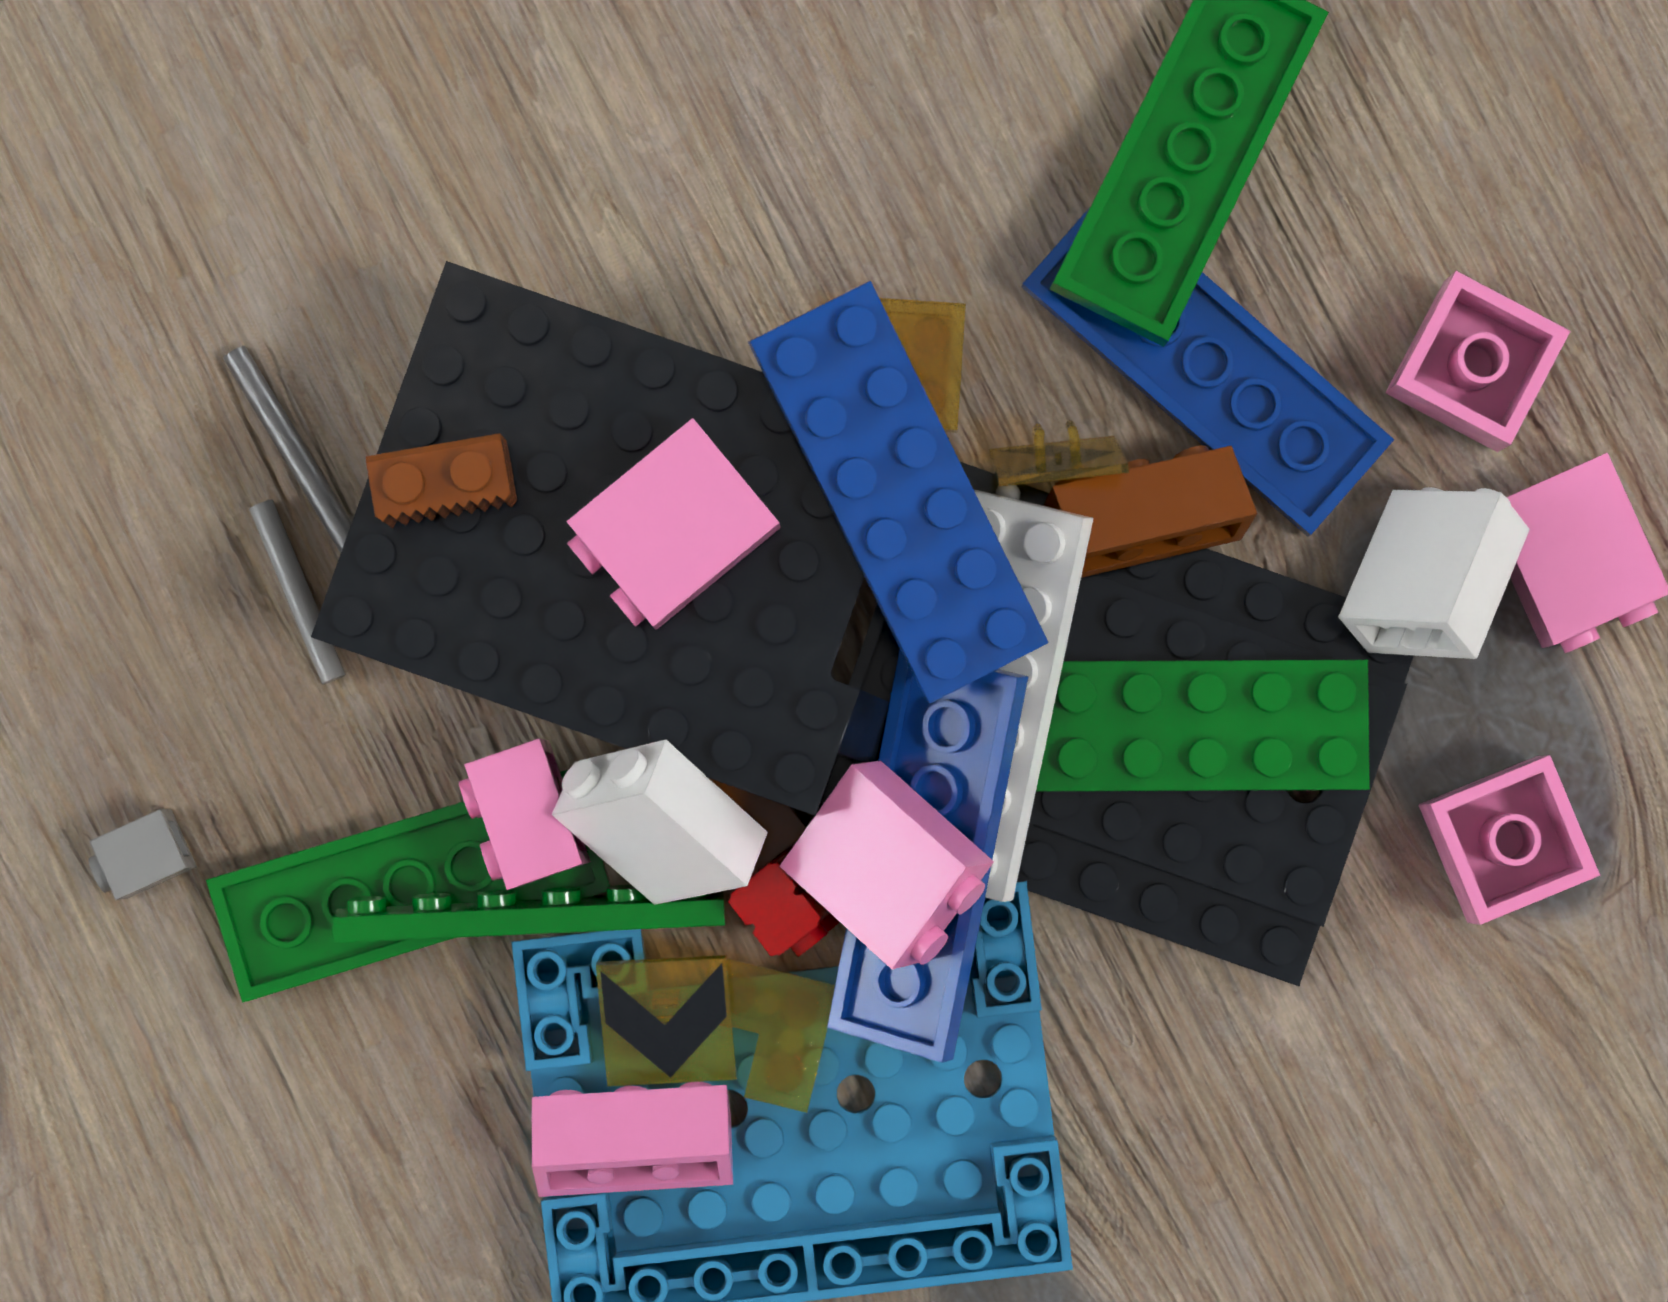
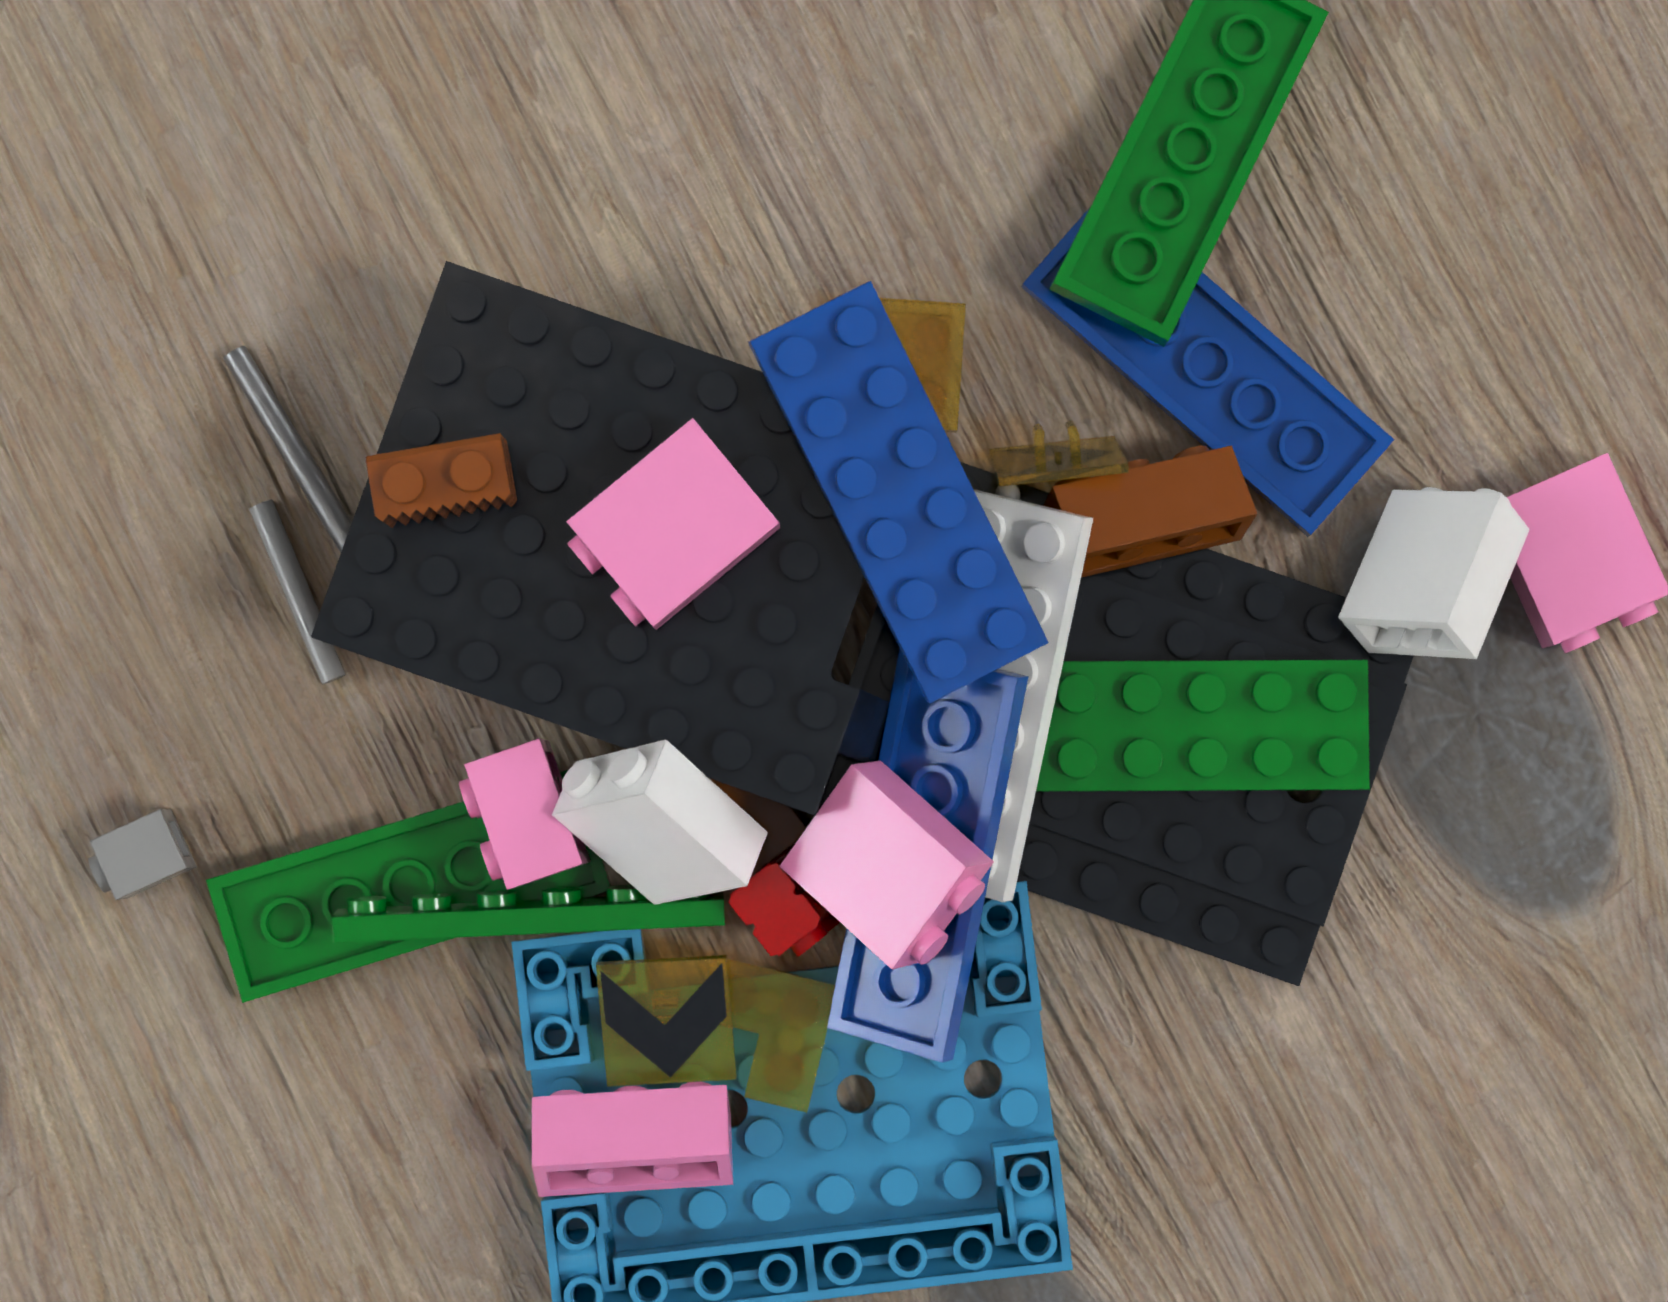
(1477, 362): bright pink brick -> none
(1509, 840): bright pink brick -> none

